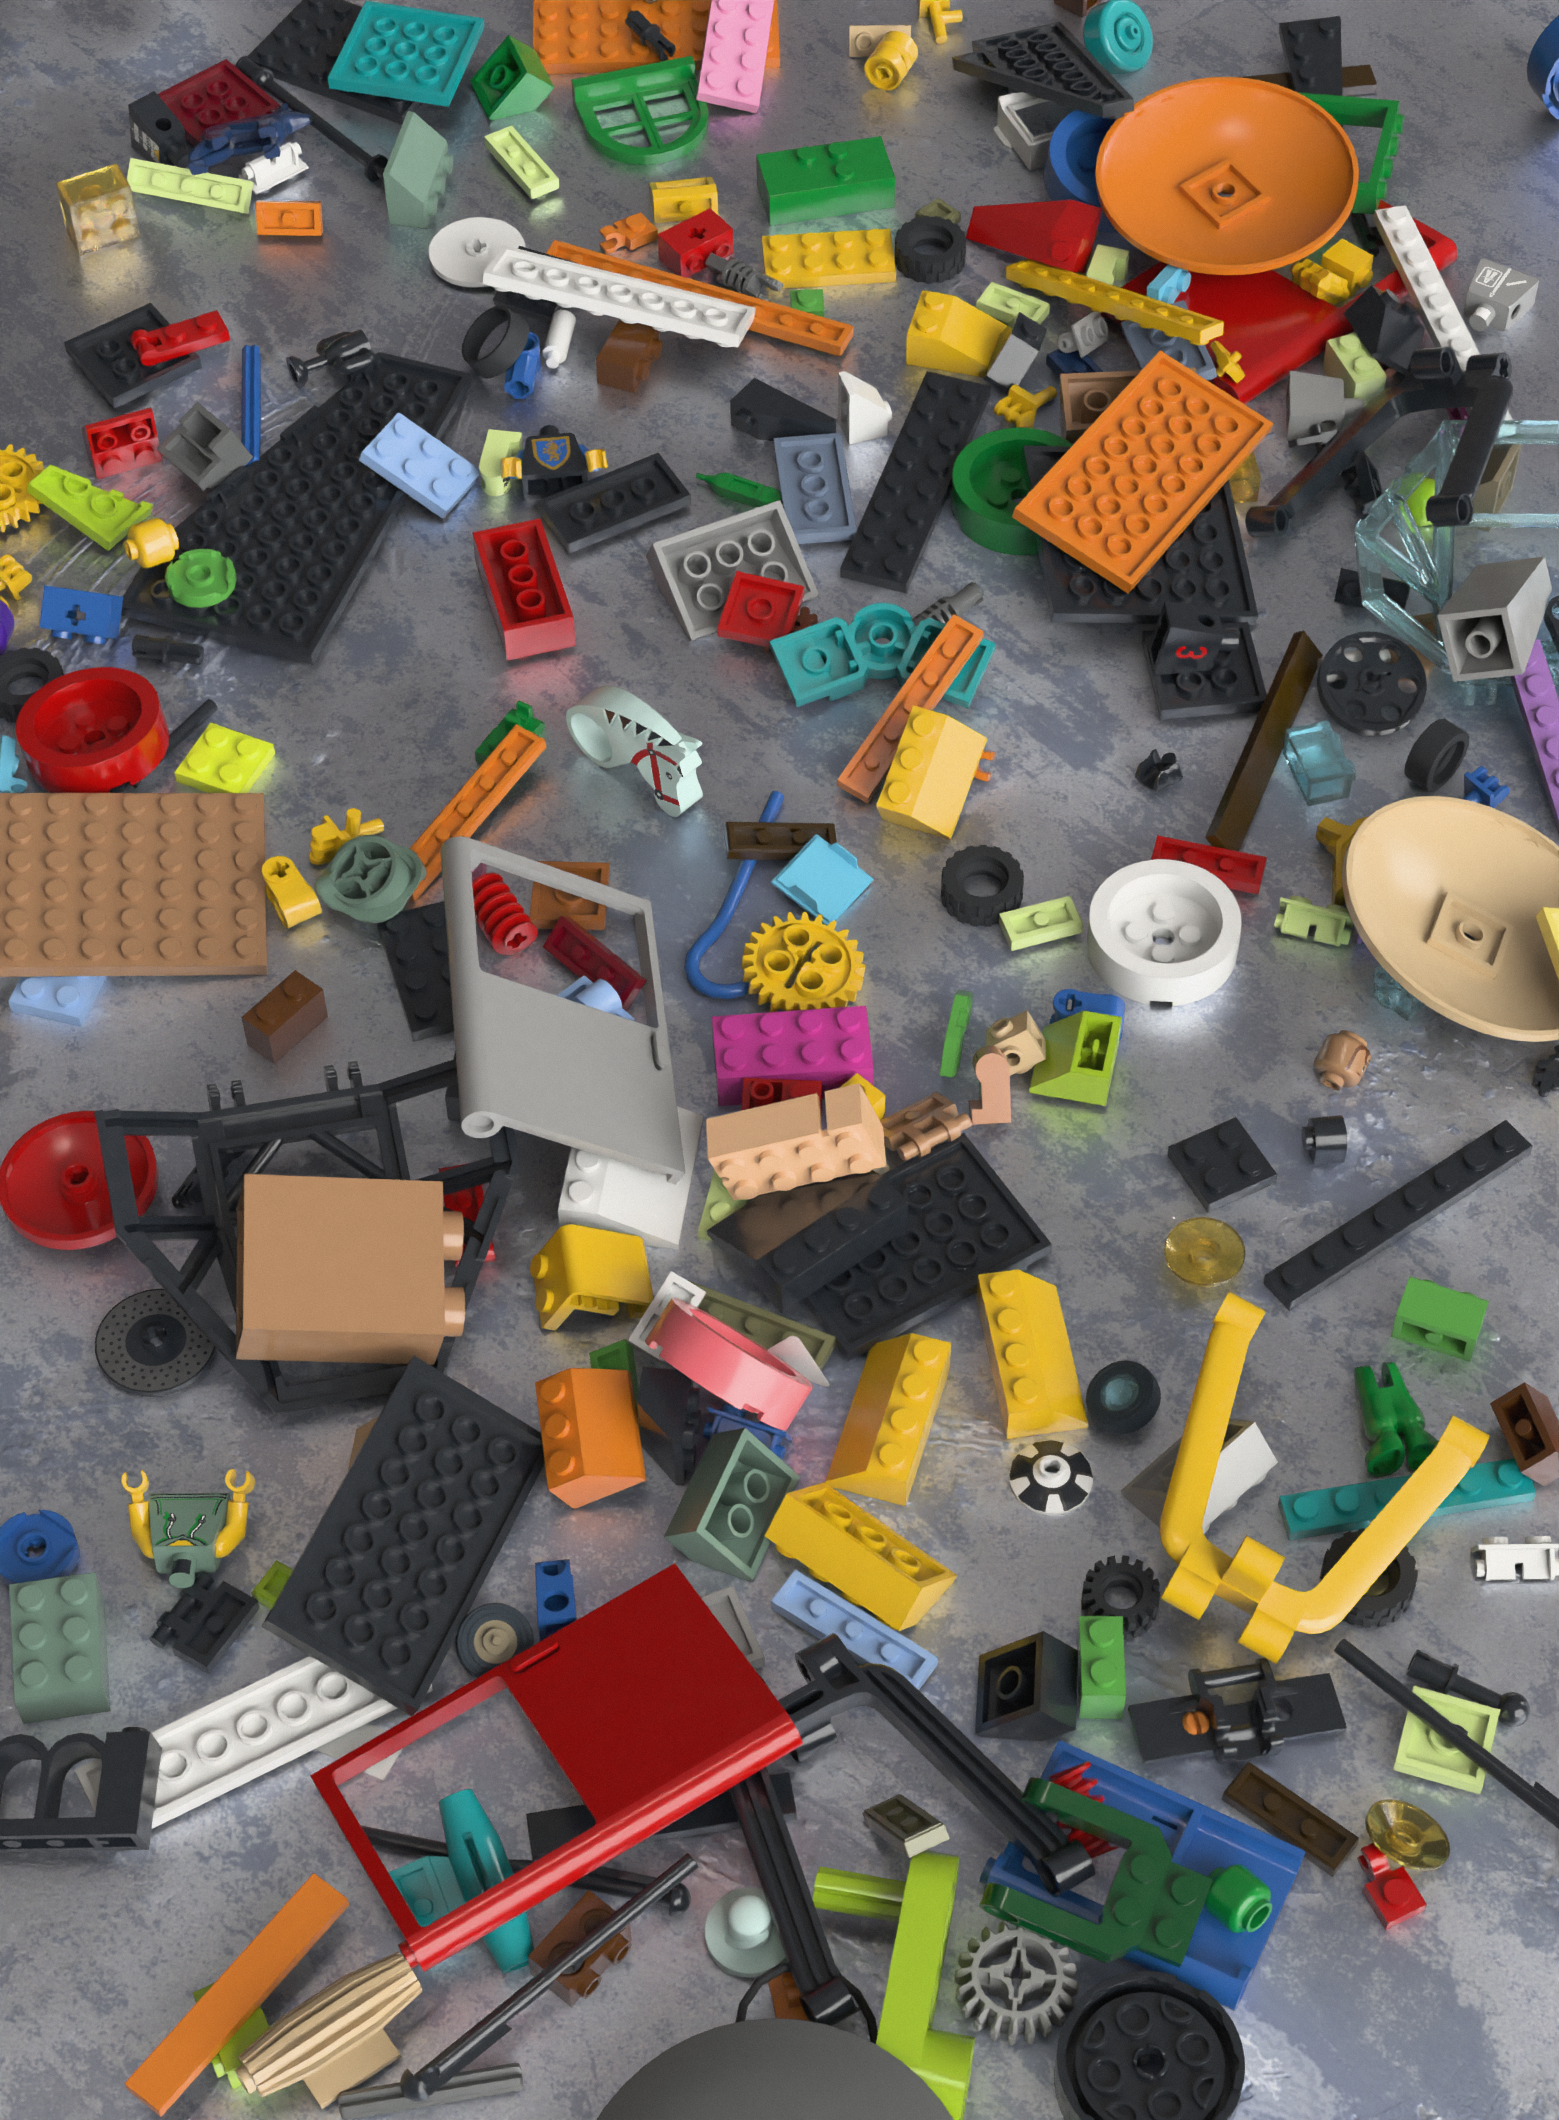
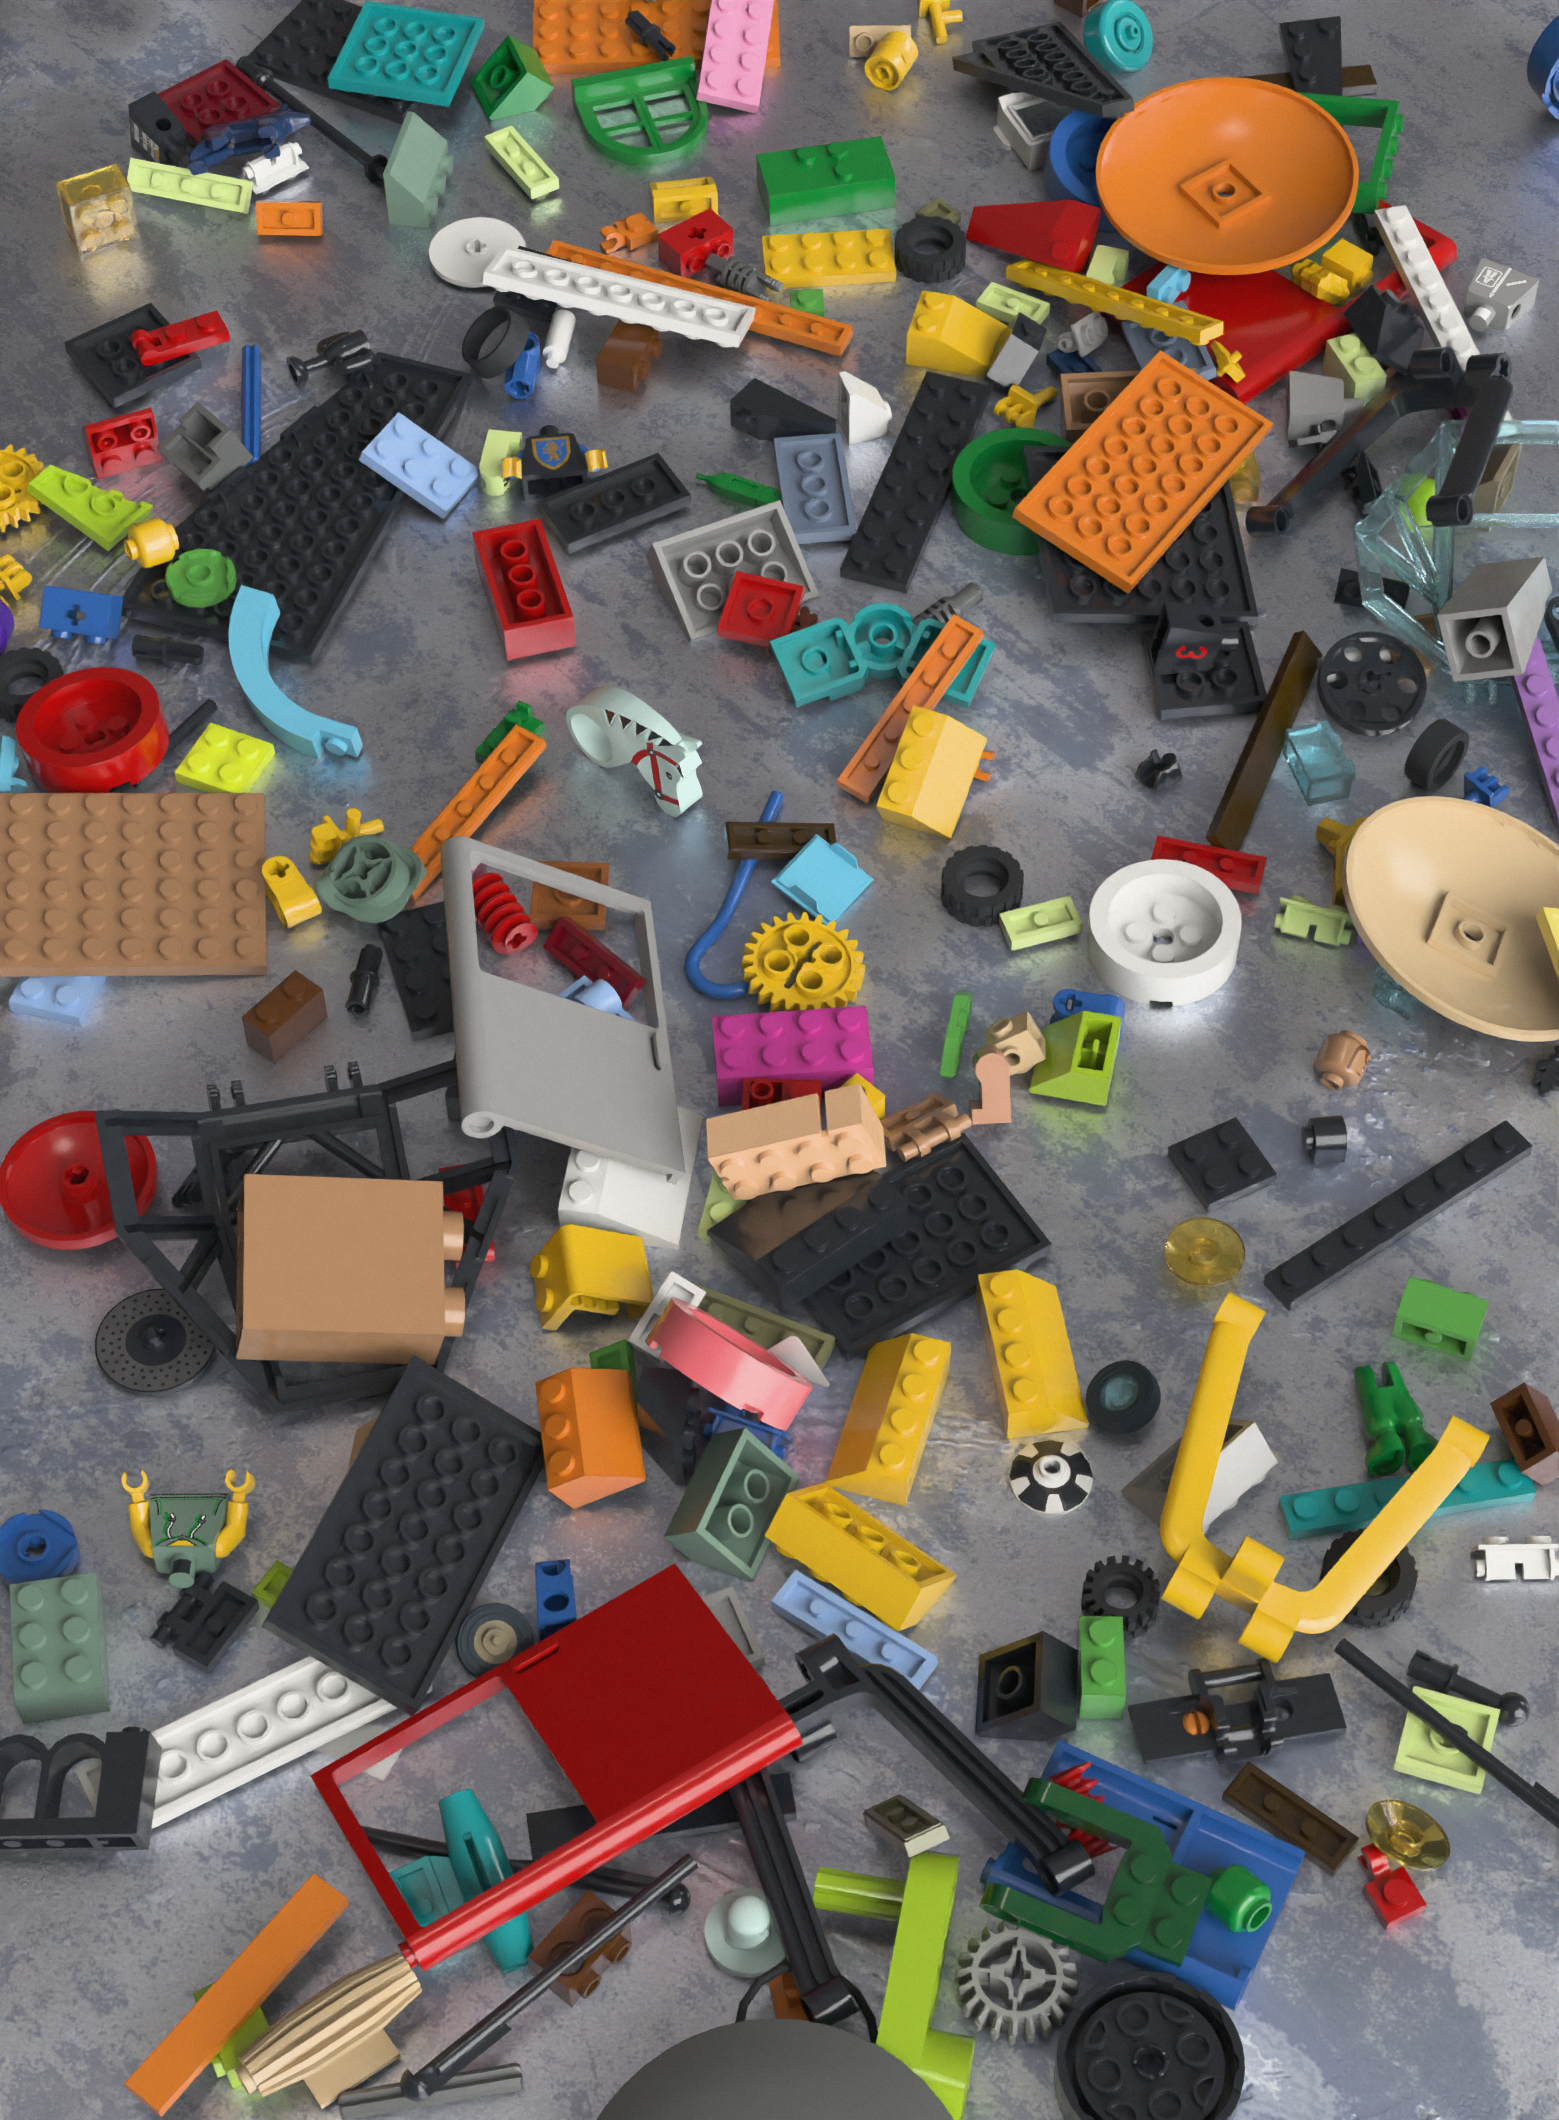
(249, 640): none -> medium azure arch
(364, 980): none -> black axle

